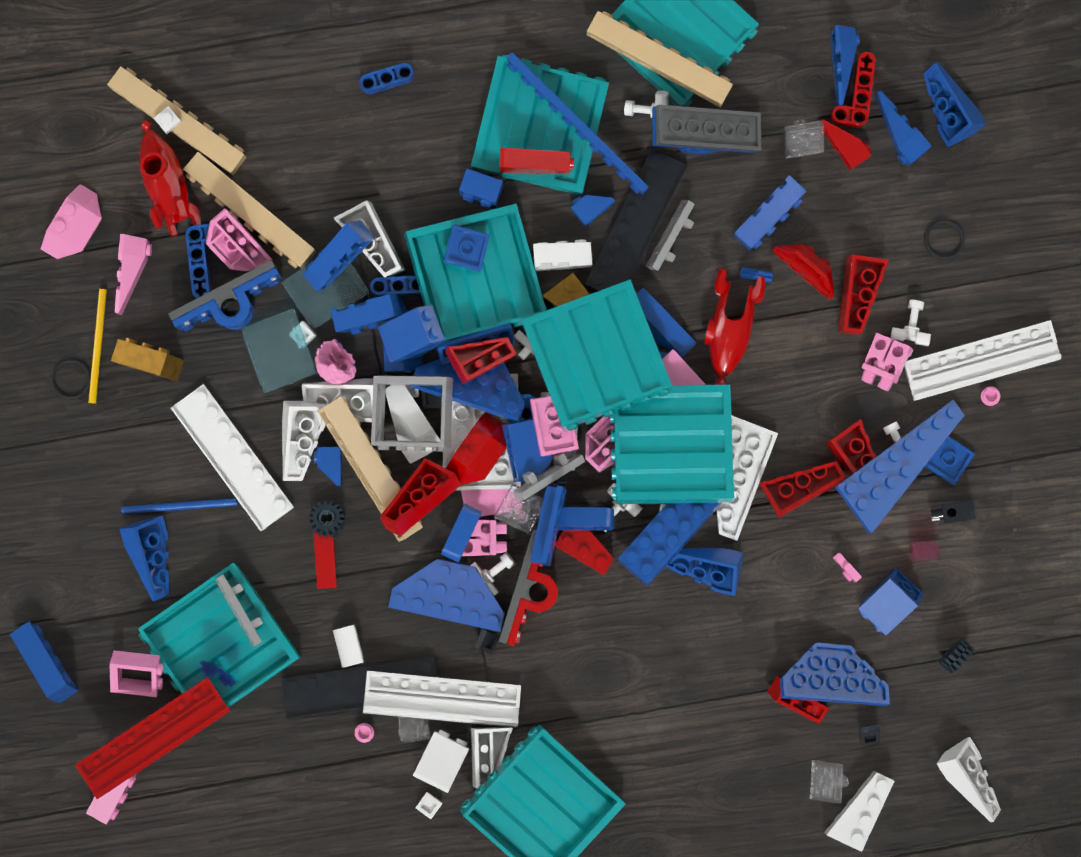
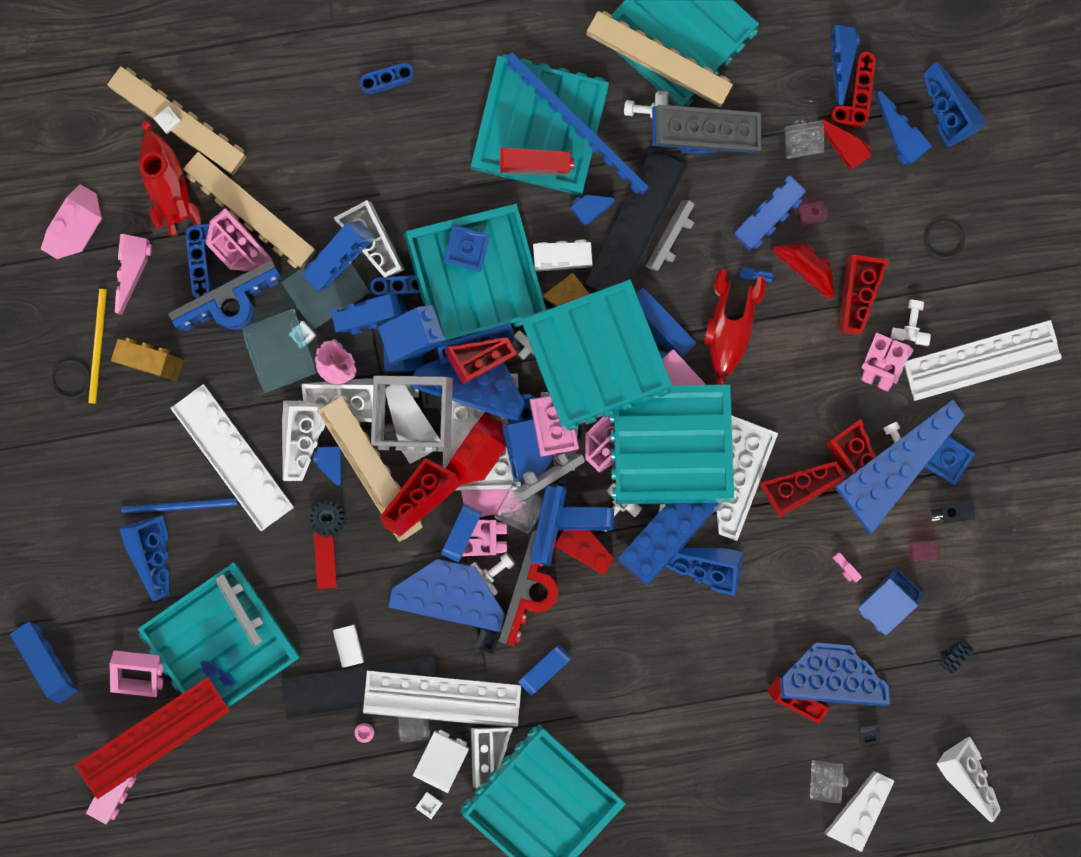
(481, 189): blue brick -> none
(544, 670): none -> blue beam
(812, 213): none -> clear pink brick
(990, 396): bright pink plate -> none

